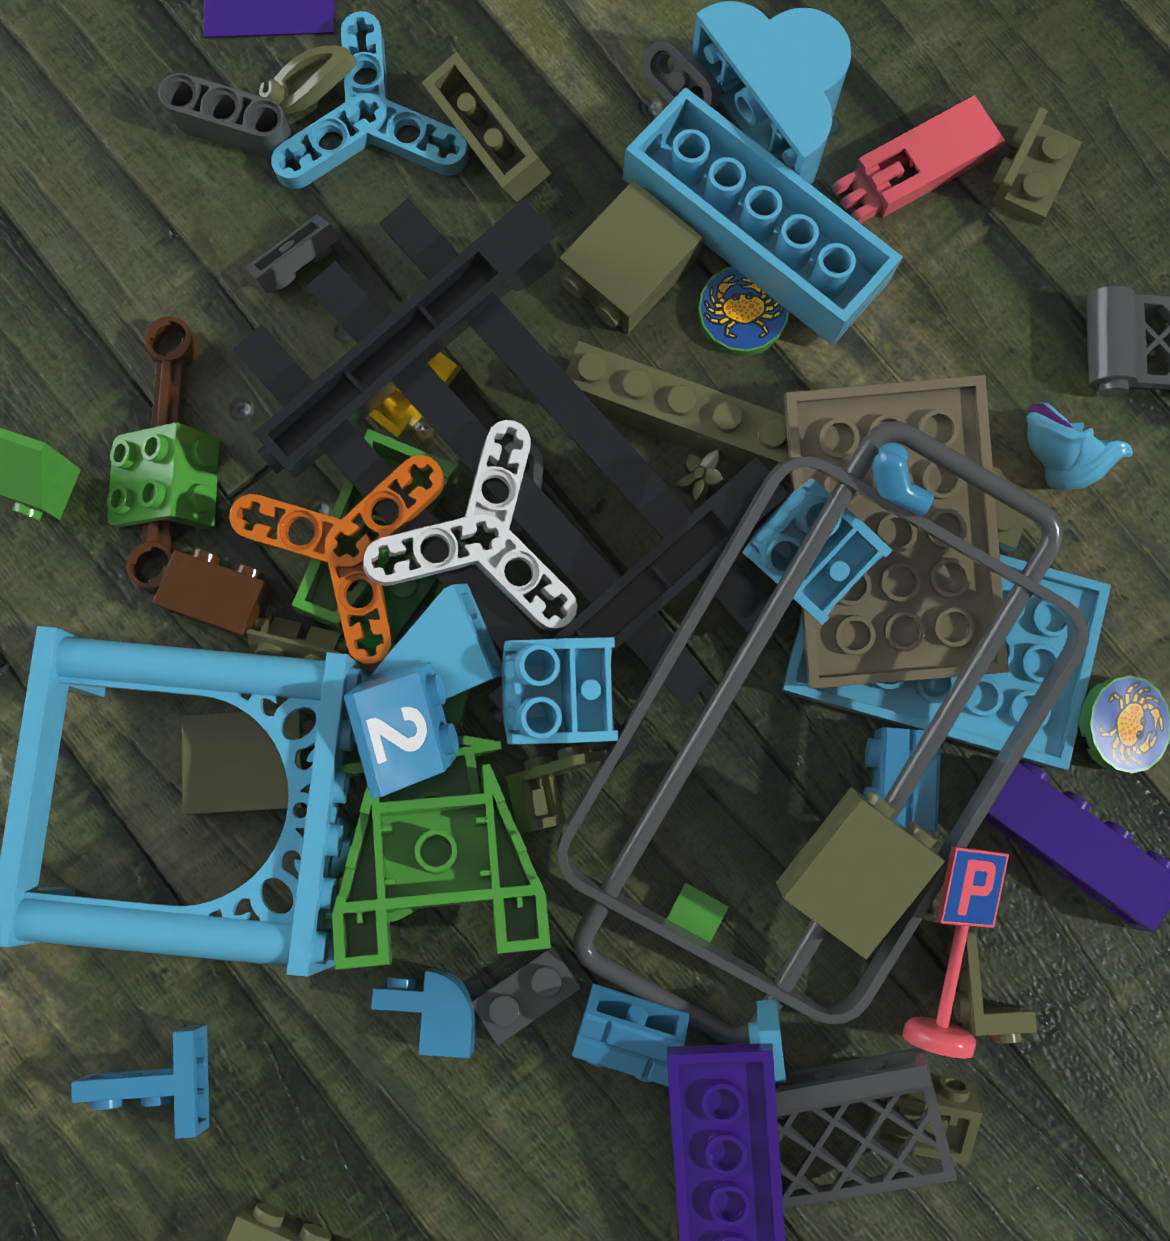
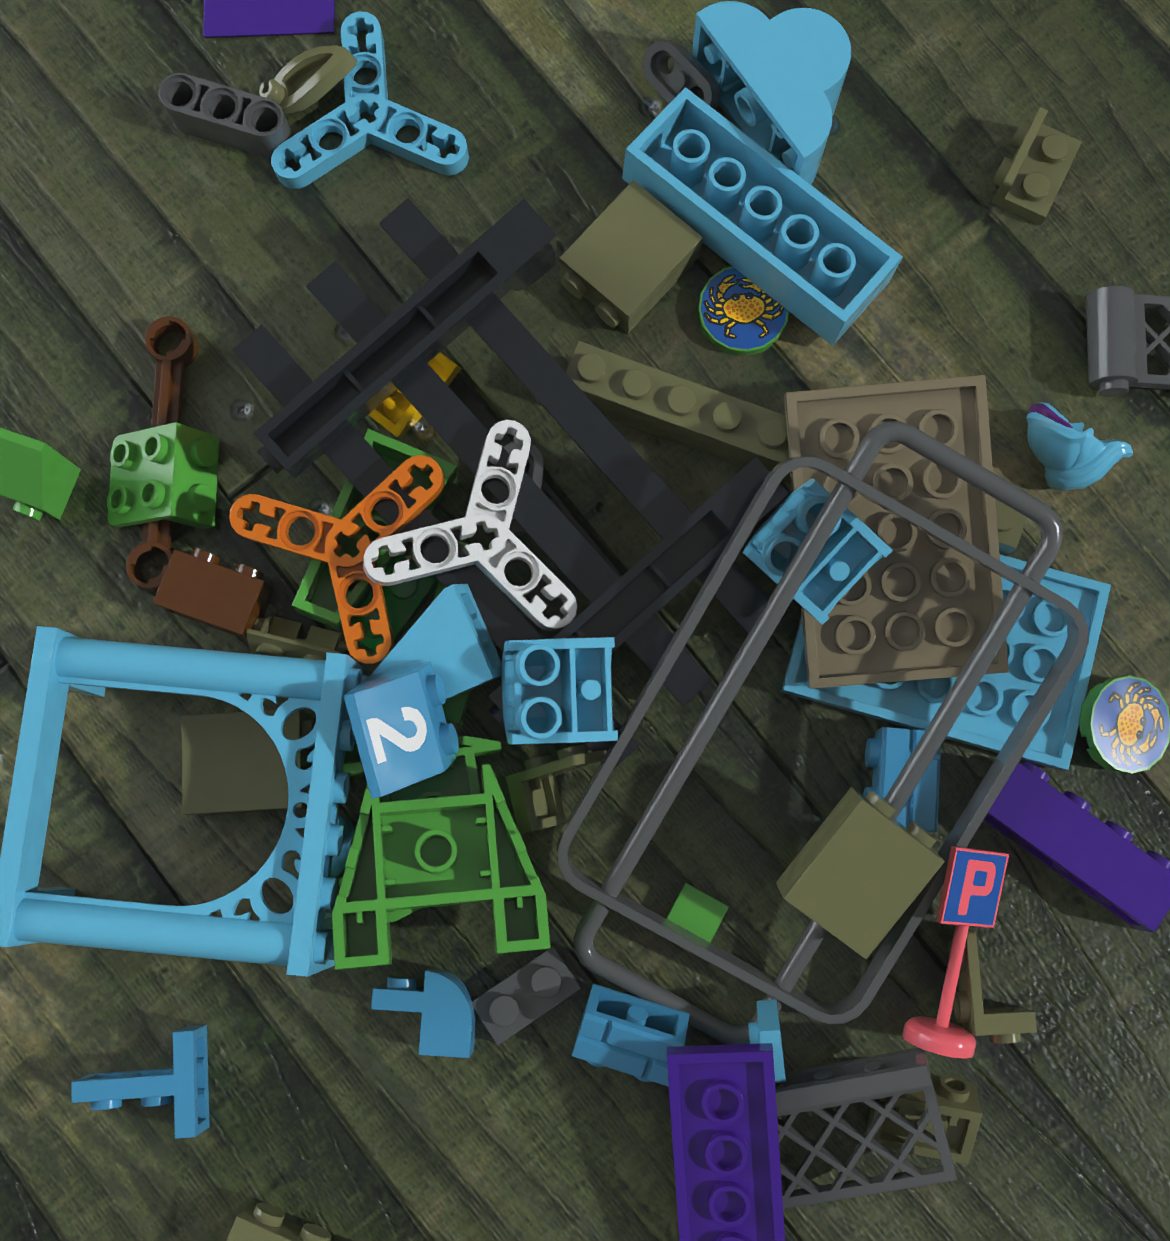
(305, 244): dark grey plate -> none
(486, 127): olive brick -> none
(704, 474): olive plant -> none
(894, 482): dark azure arm -> none
(936, 148): coral hinge -> none

